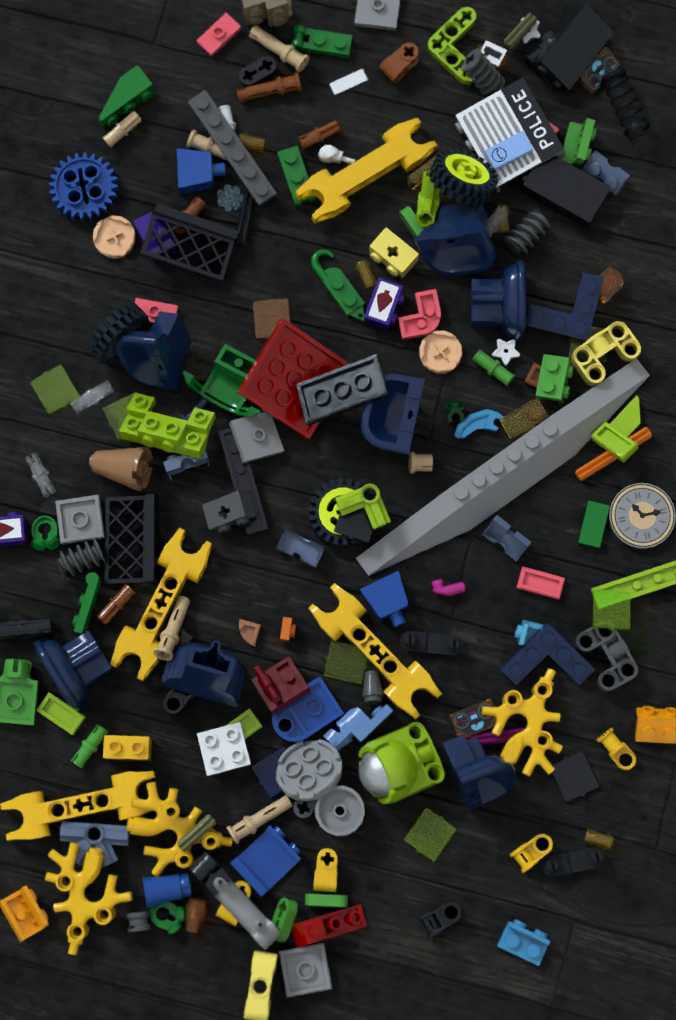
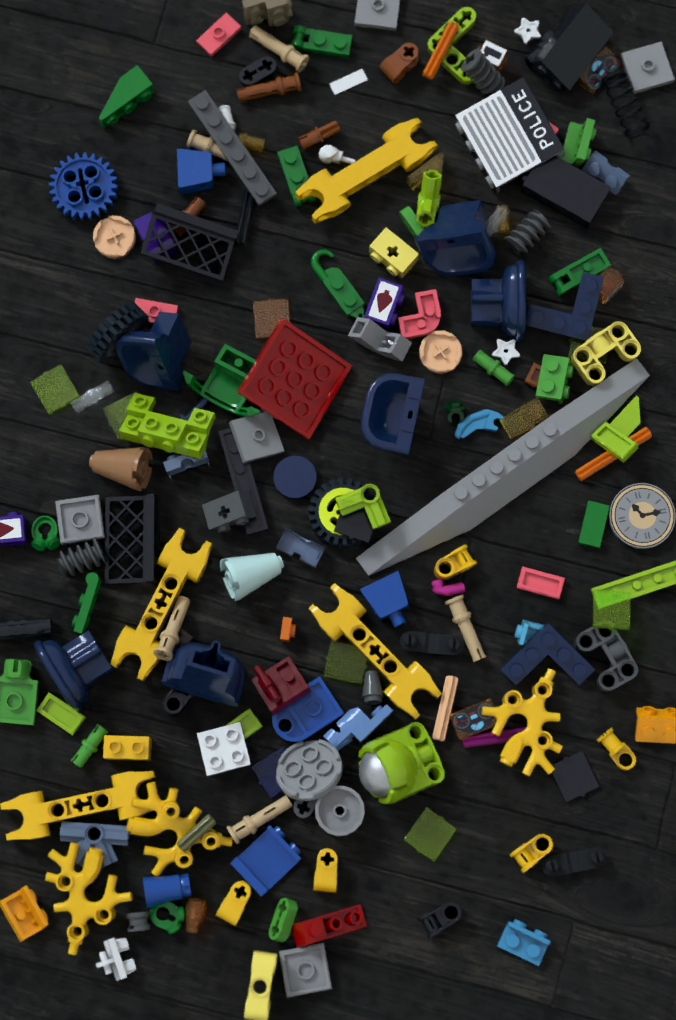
(40, 474): clear pin -> none
(113, 949): none -> white hips
(116, 604): dark orange axle -> none
(122, 129): tan axle -> none
(229, 198): clear light blue plant -> none
(234, 900): light grey piece -> none
(249, 572): none -> light aqua cone
(249, 631): nougat tile -> none
(295, 477): none -> dark blue tile
(326, 900): bright green beam -> none
(342, 389): black tile -> none
(365, 273): clear yellow pin -> none
(378, 340): none -> light grey brick
(420, 462): tan bush -> none
(440, 50): none -> orange axle
(445, 708): none -> light nougat axle
(457, 561): none -> yellow piece
(462, 618): none -> tan pin
(463, 176): black wheel -> none
(478, 776): dark blue piece -> none
(499, 532): sand blue piece -> none
(509, 150): light blue tile -> none
(520, 31): olive axle -> none
(592, 263): none -> green plate
(598, 839): clear yellow pin -> none
(647, 67): none -> light grey plate

